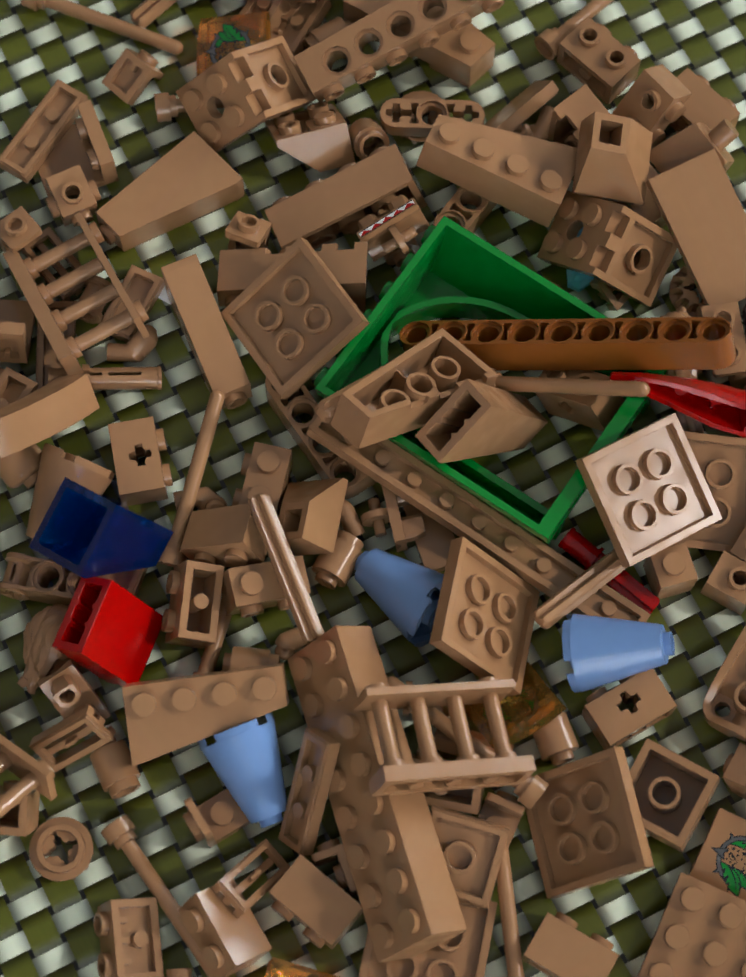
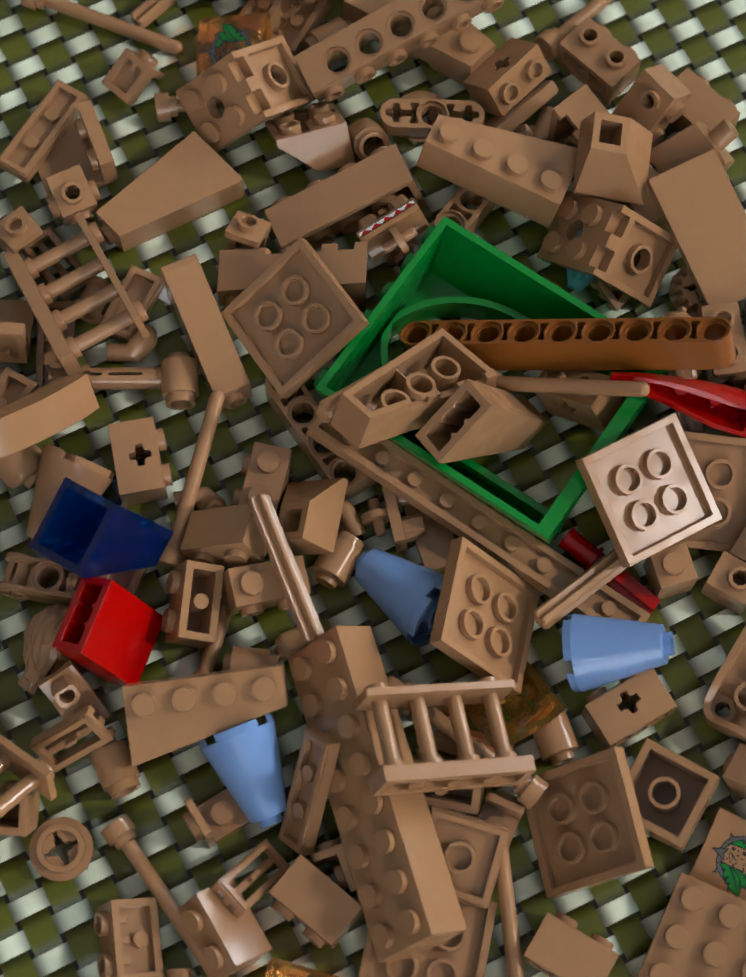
(180, 381): none -> medium nougat brick
(507, 76): none -> medium nougat brick

